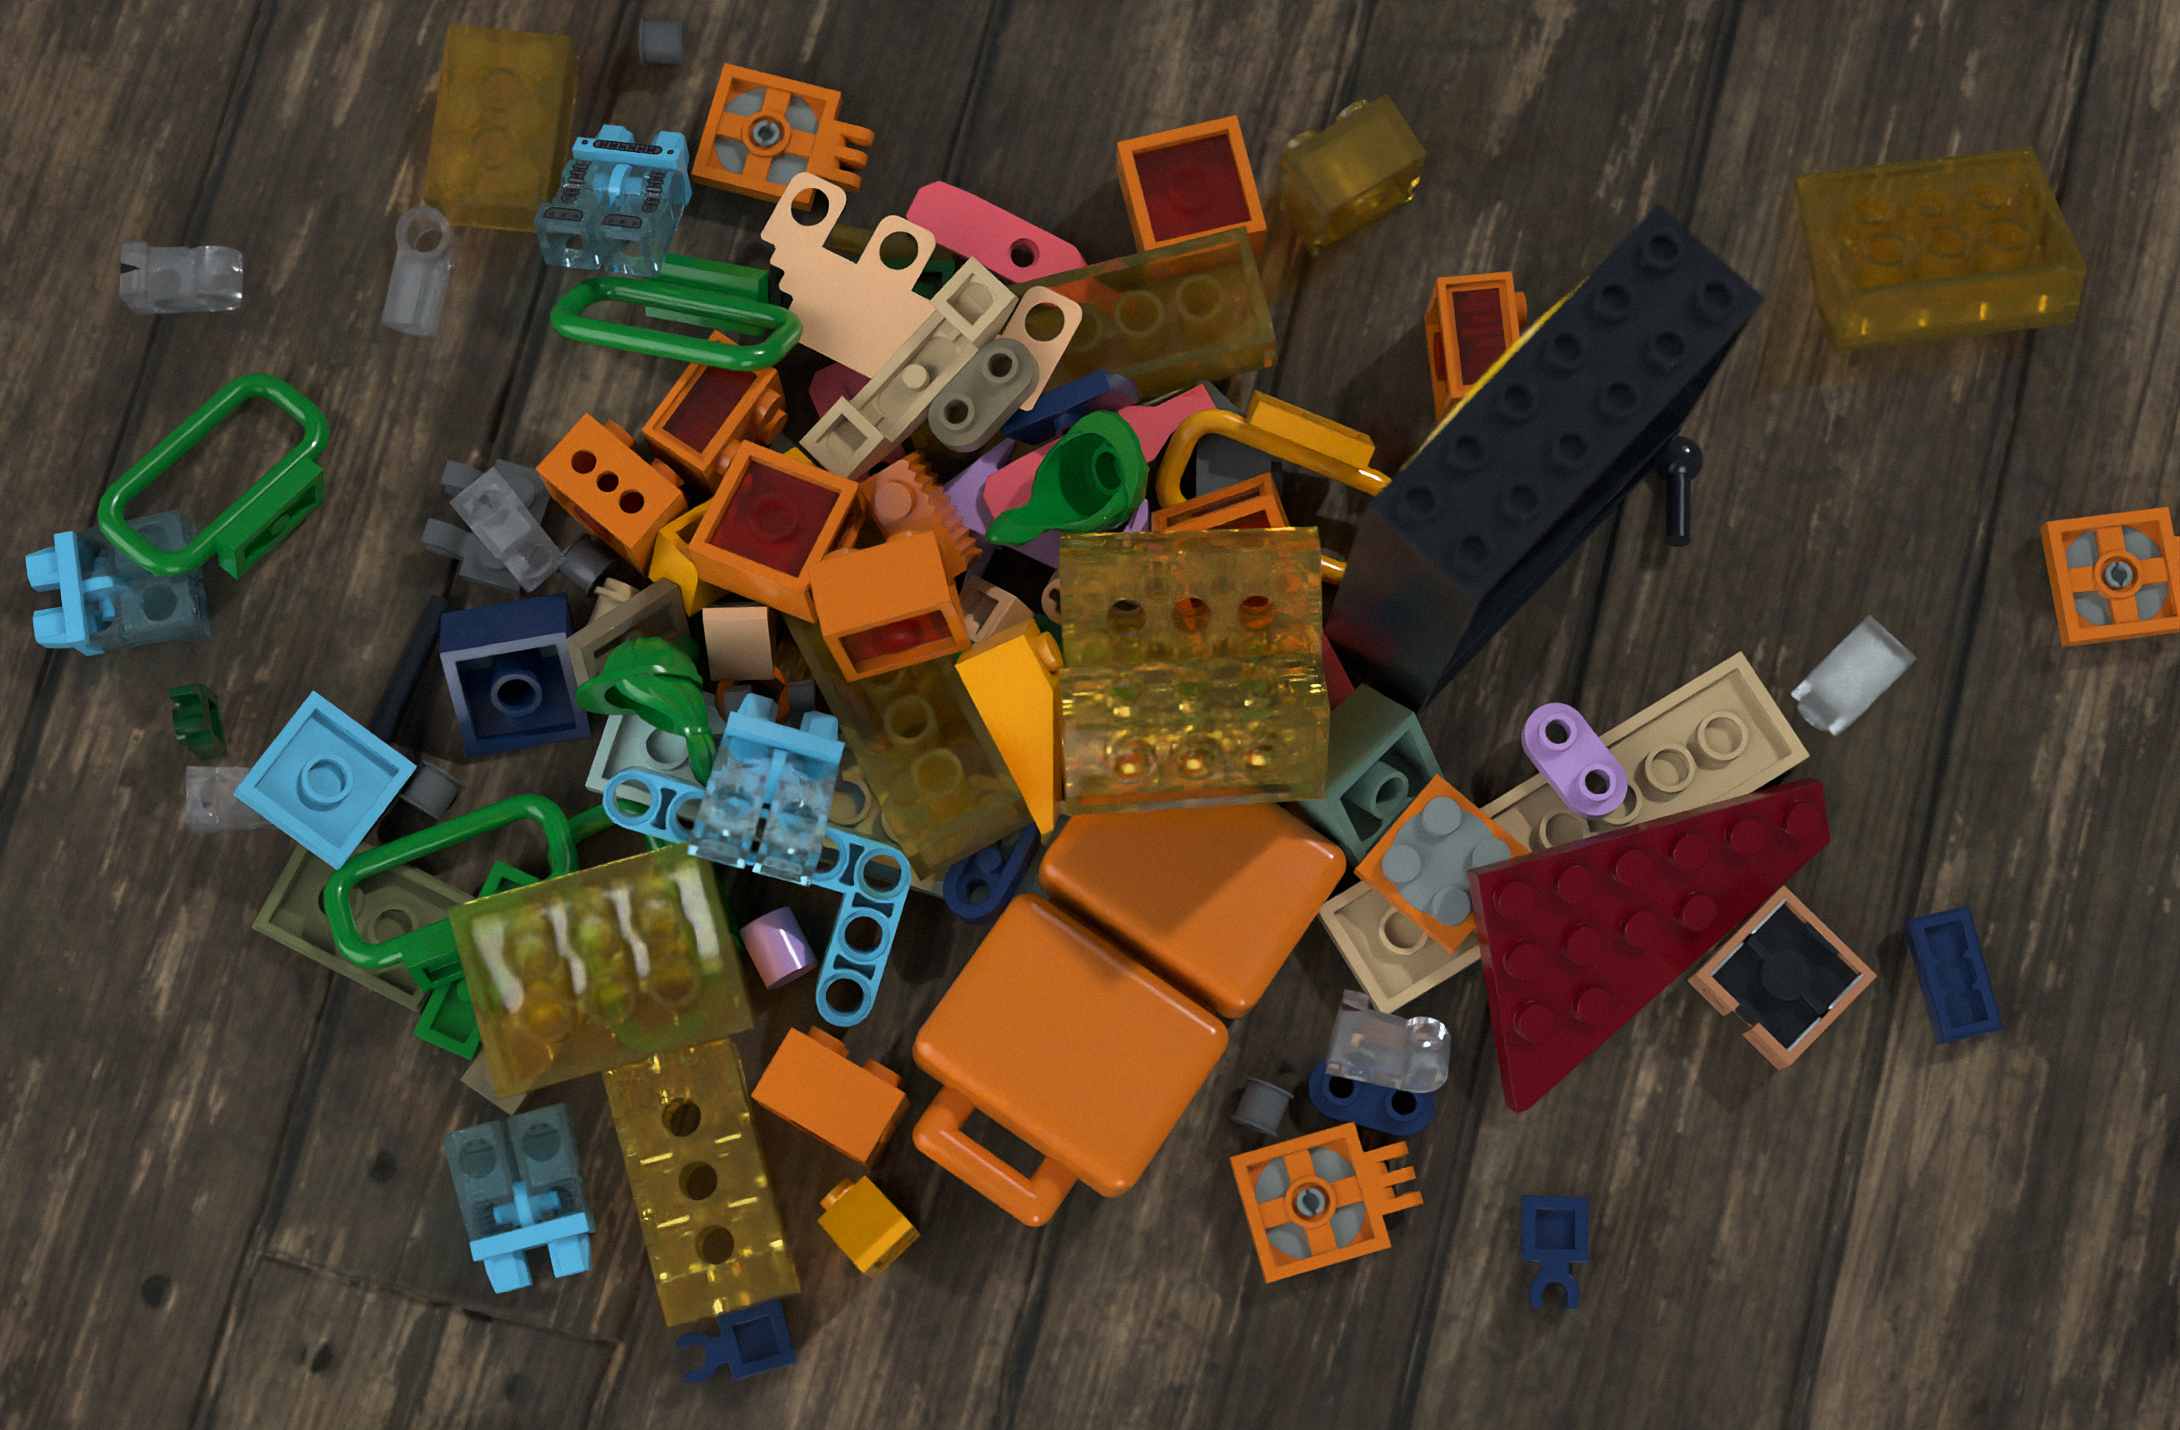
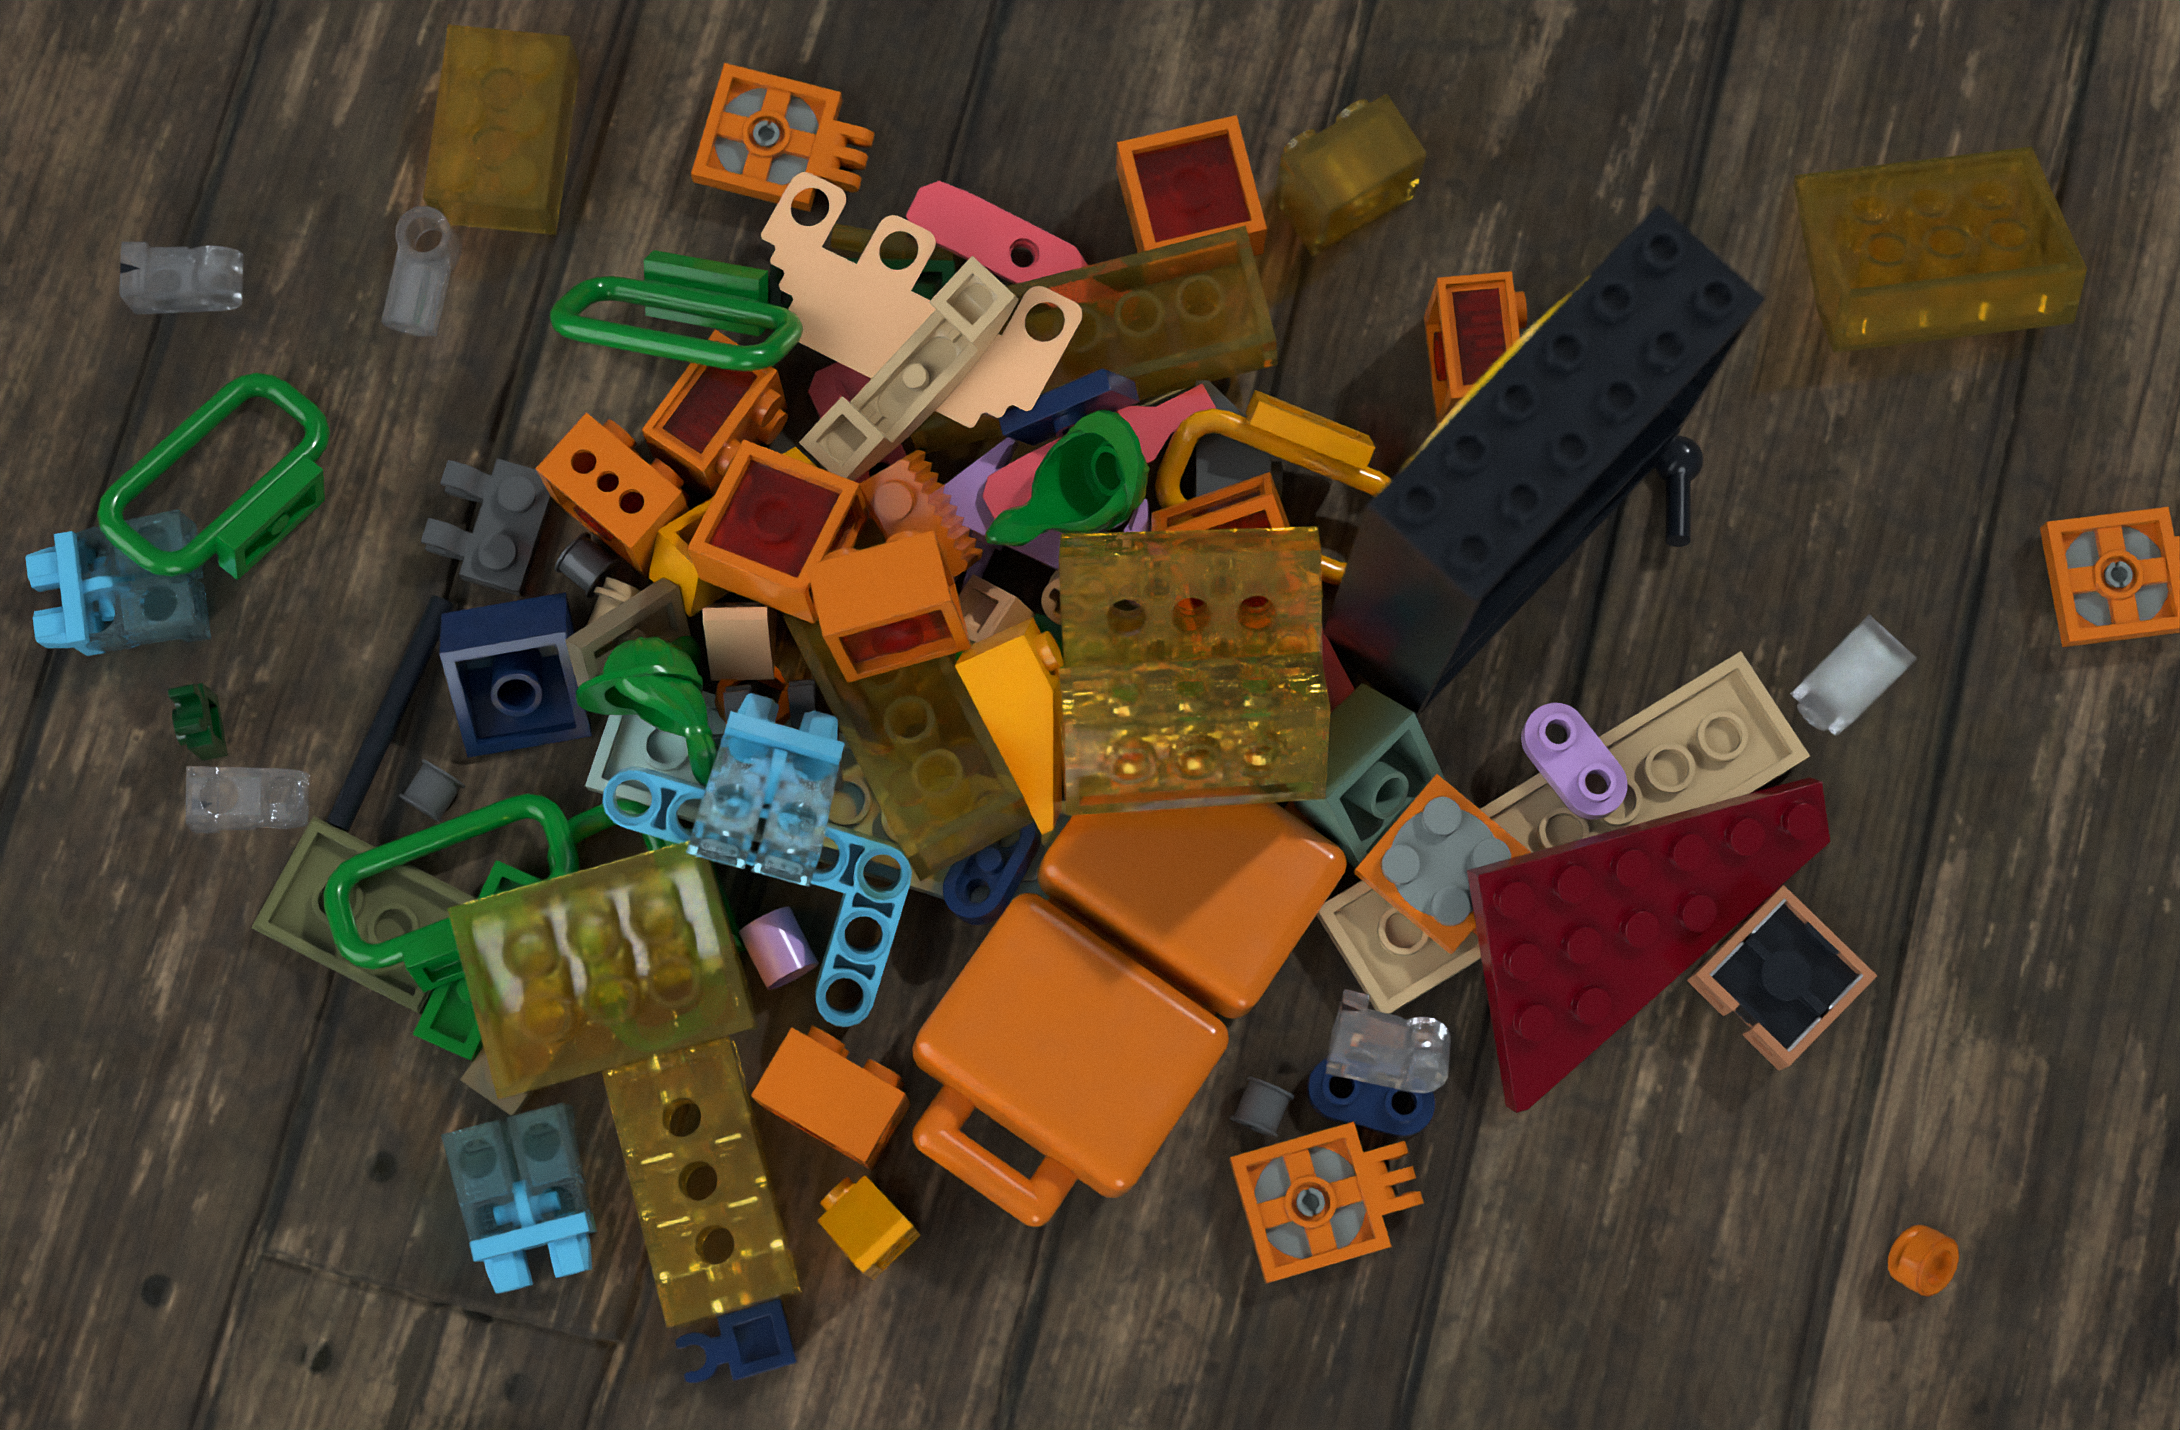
(325, 780): medium azure plate -> none
(508, 529): clear leg -> none
(614, 197): clear light blue hips -> none
(662, 42): dark grey axle -> none
(988, 397): dark tan plate -> none
(1553, 1235): dark blue plate -> none
(1923, 1259): none -> orange tile
(1952, 975): dark blue plate -> none

